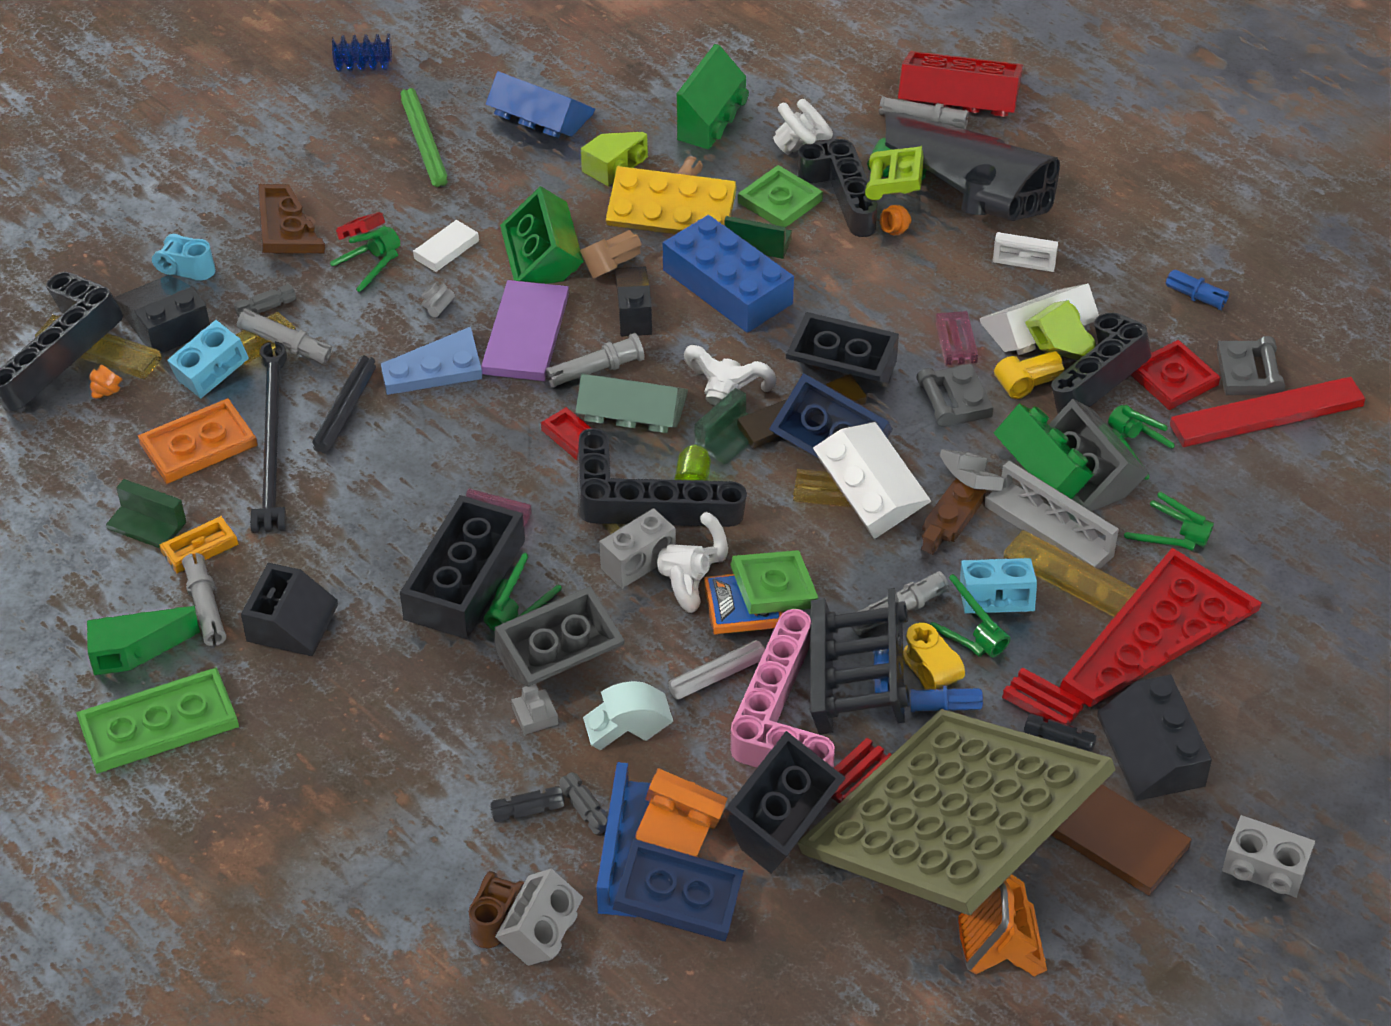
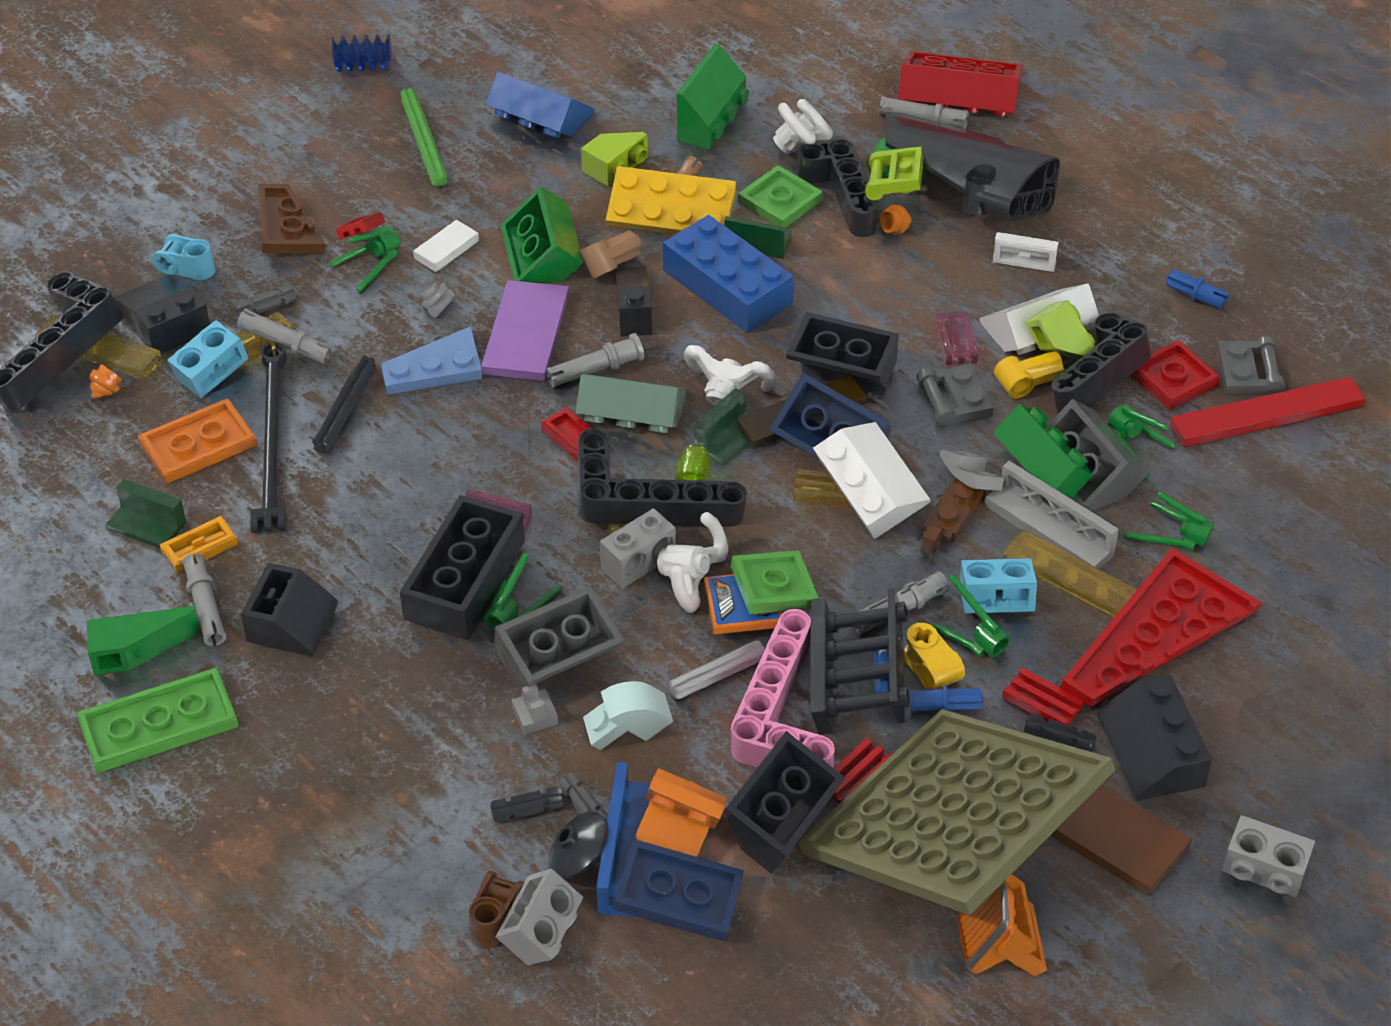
(578, 845): none -> black dish

